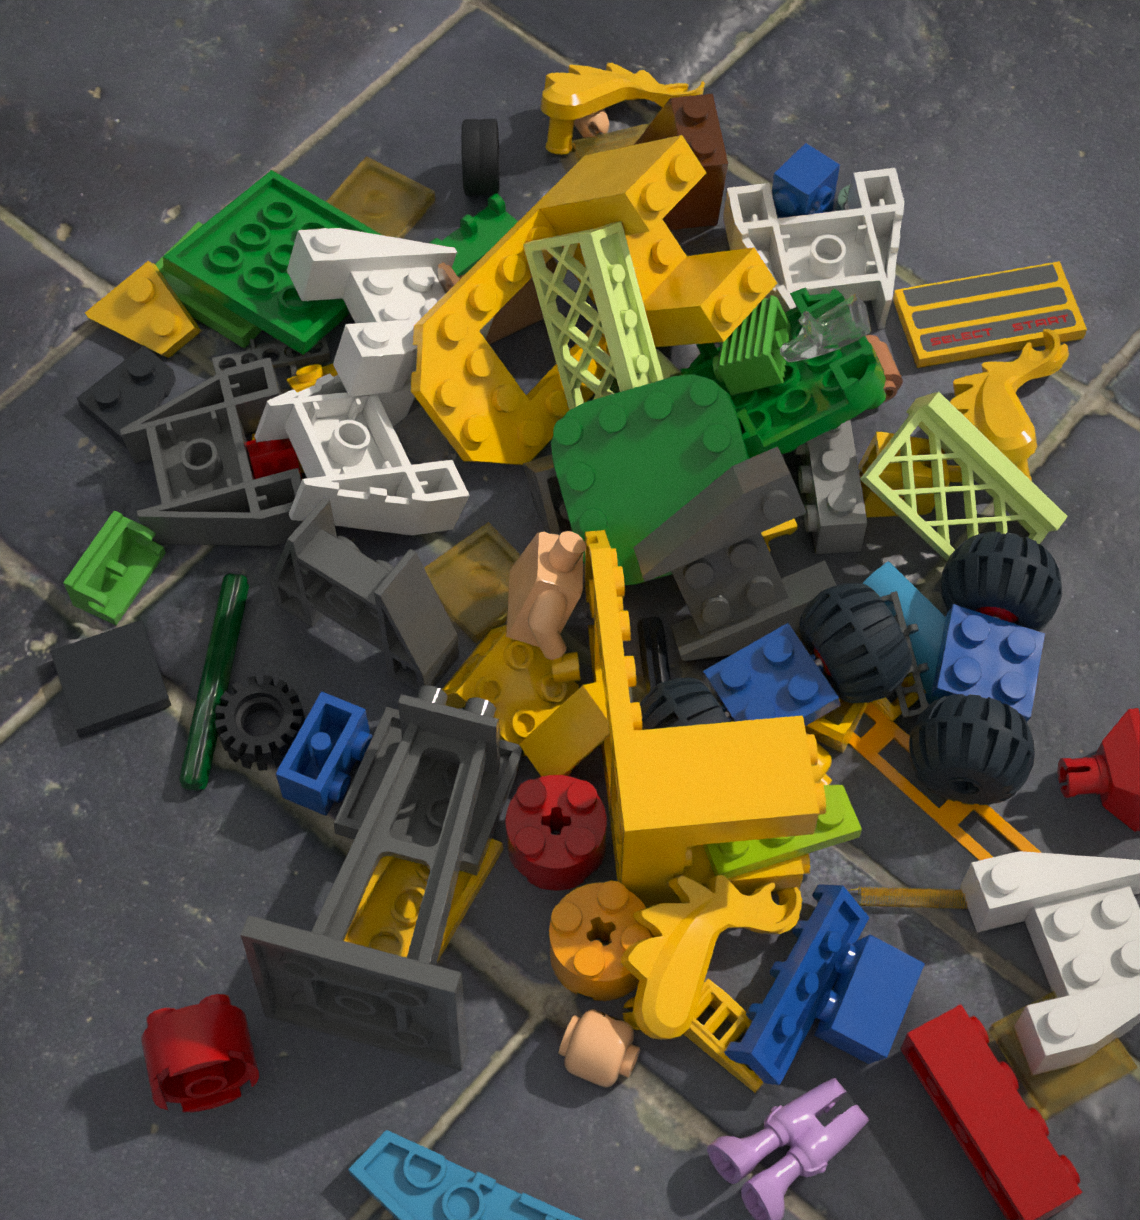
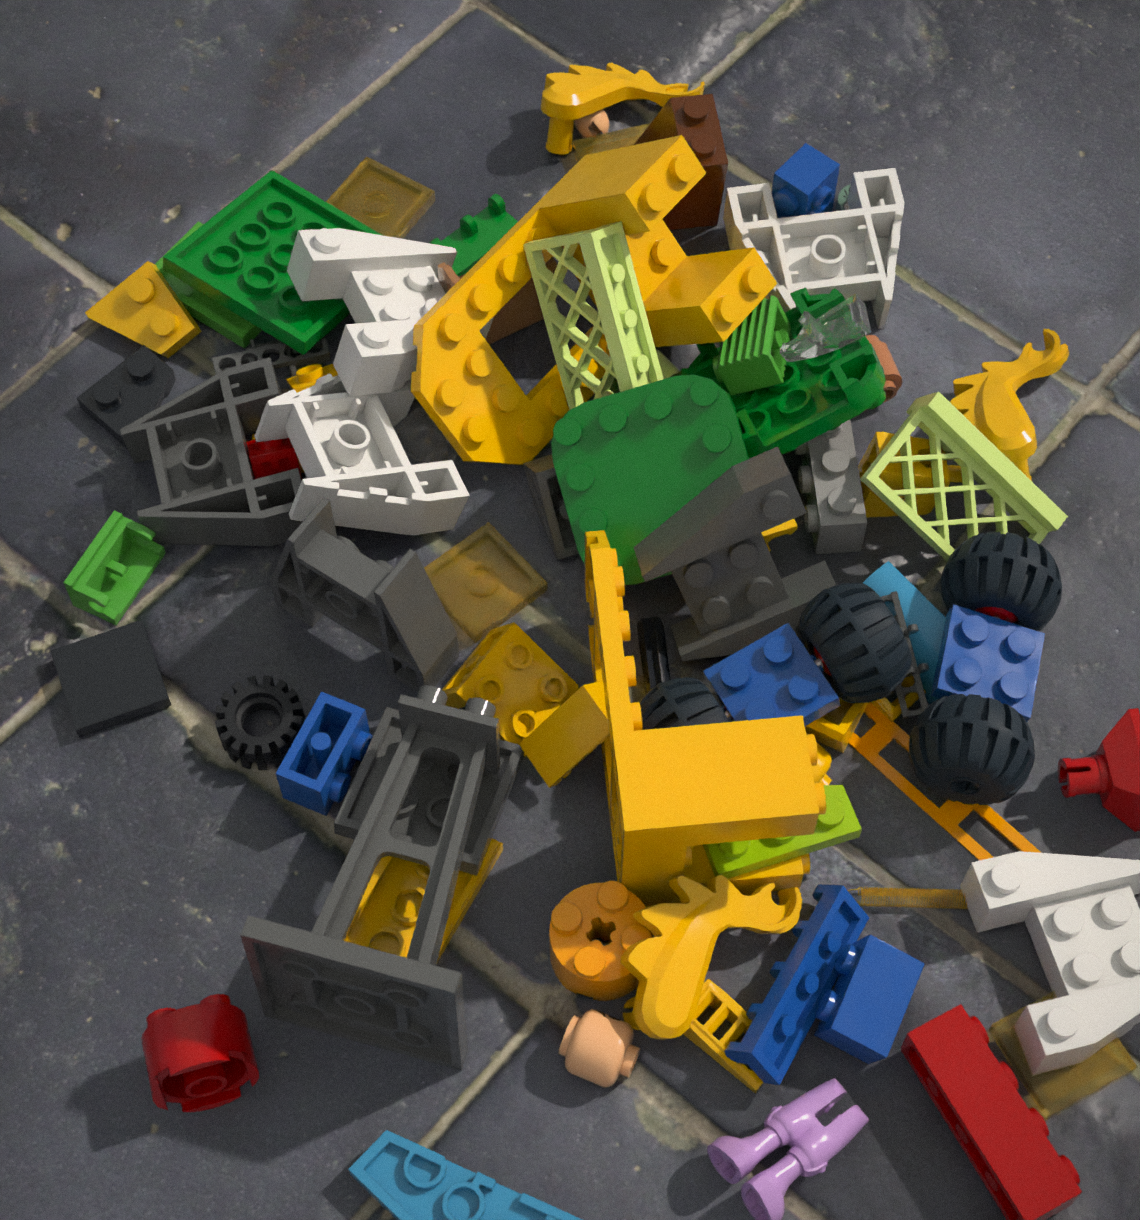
(214, 682): dark green axle -> none
(480, 157): black tyre -> none
(543, 595): light nougat torso -> none
(549, 806): red brick -> none
(988, 314): tile -> none

